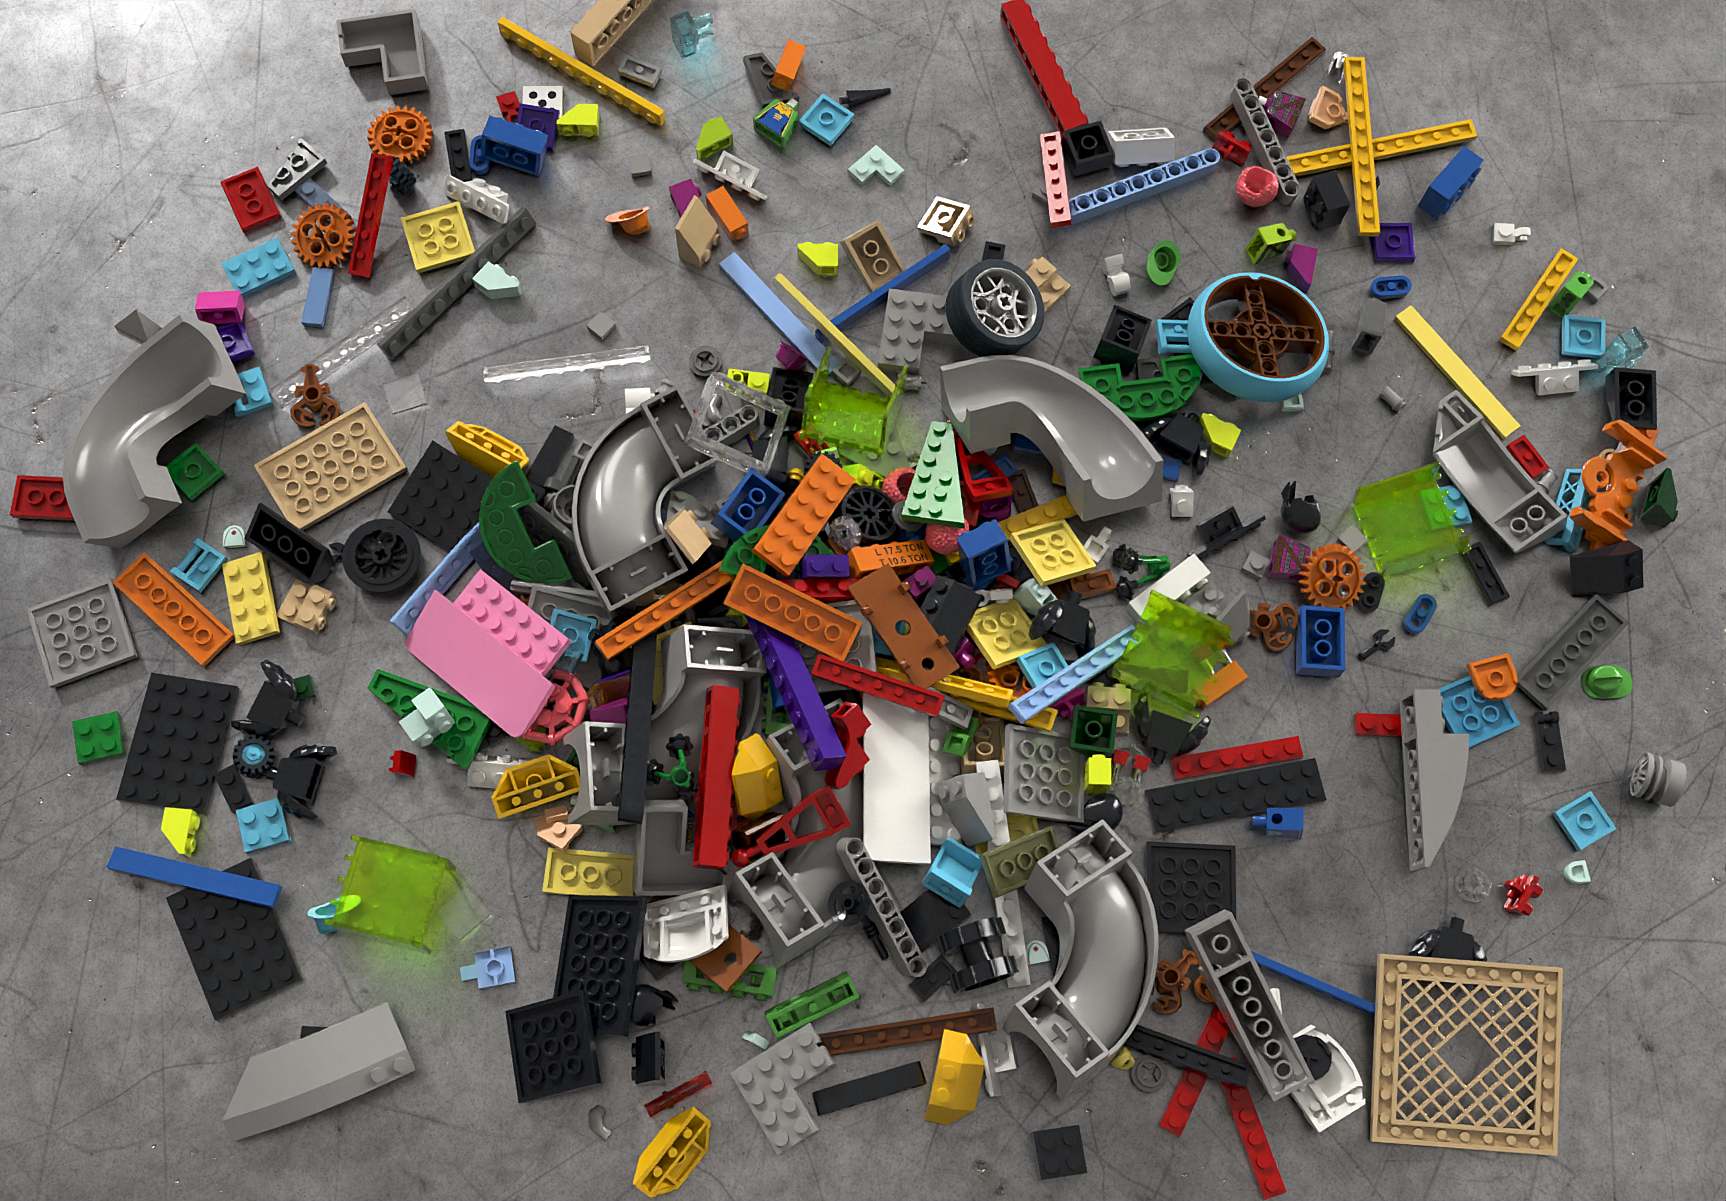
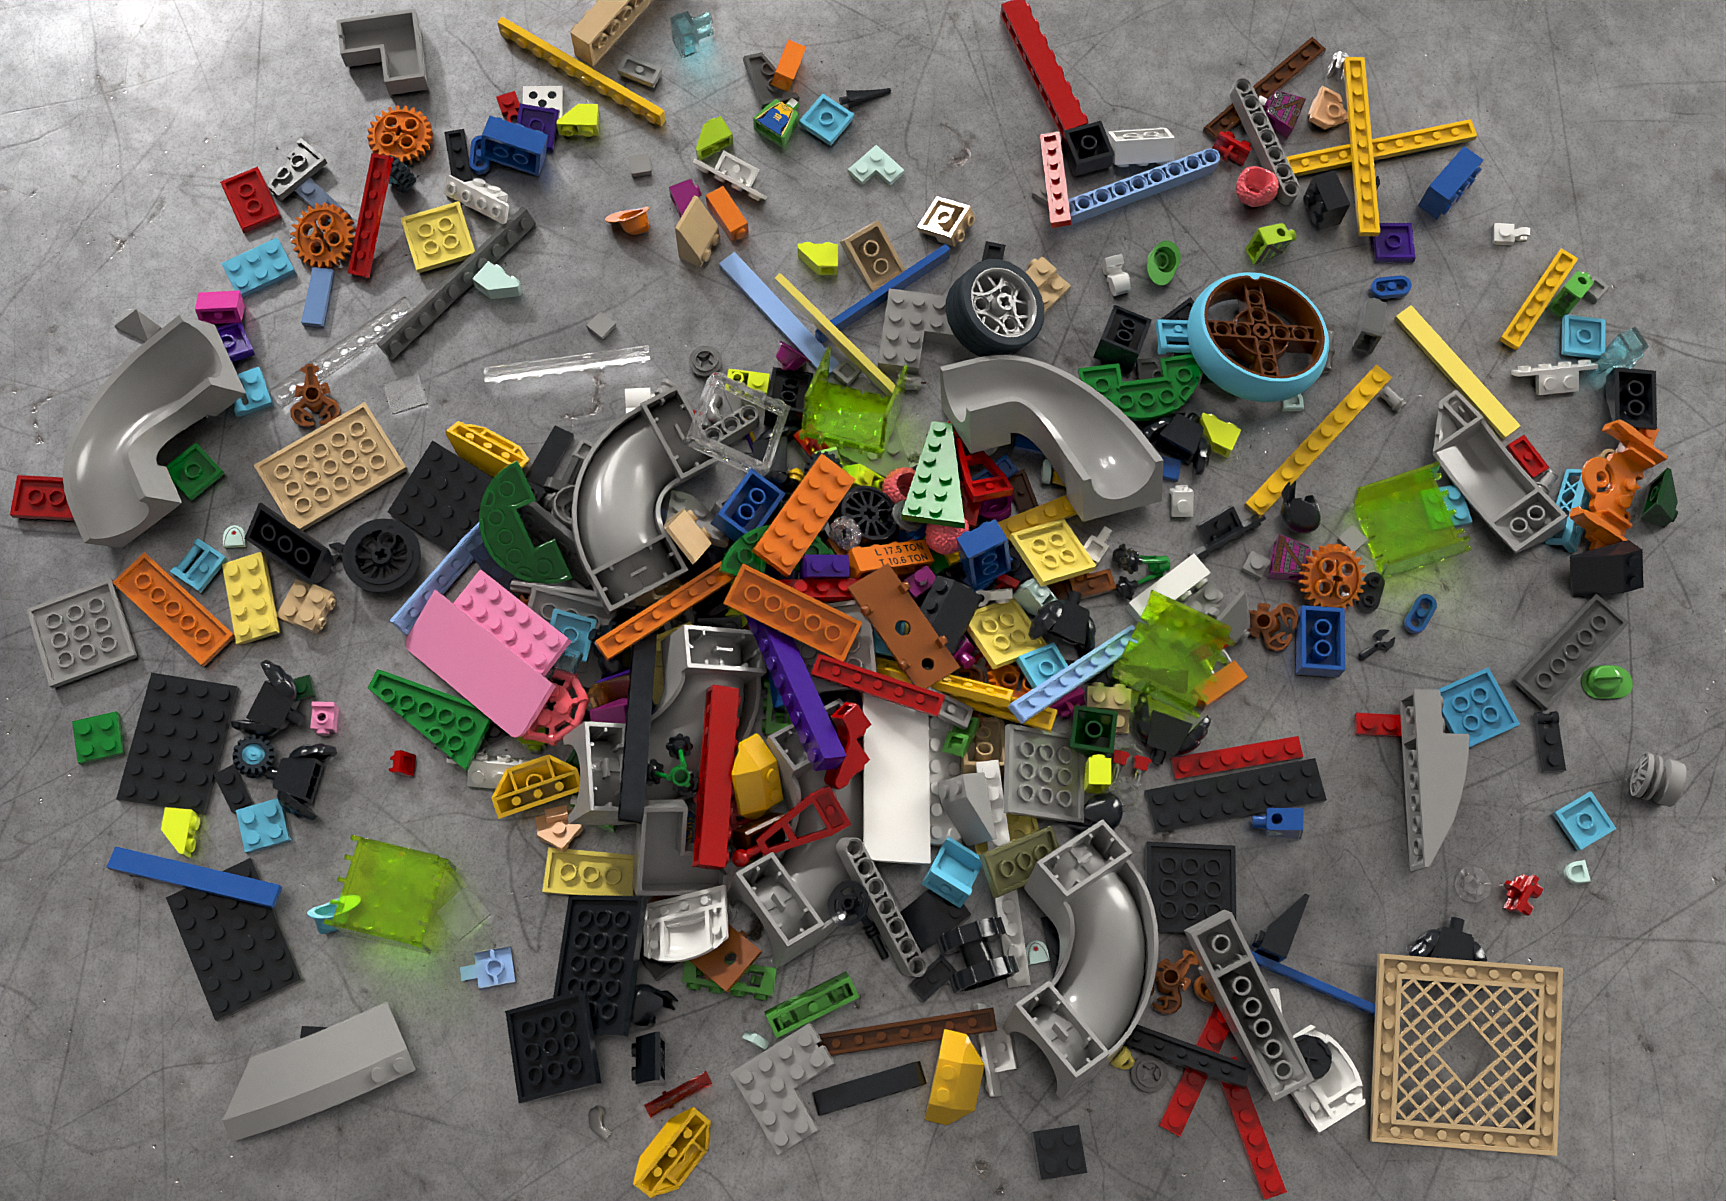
(327, 726): none -> bright pink brick
(427, 720): light aqua brick -> none
(1046, 472): none -> light aqua tile
(1278, 936): none -> black slope
(1301, 265): magenta slope -> none
(1318, 440): none -> yellow plate
(1485, 575): black tile -> none
(1494, 677): orange tile -> none

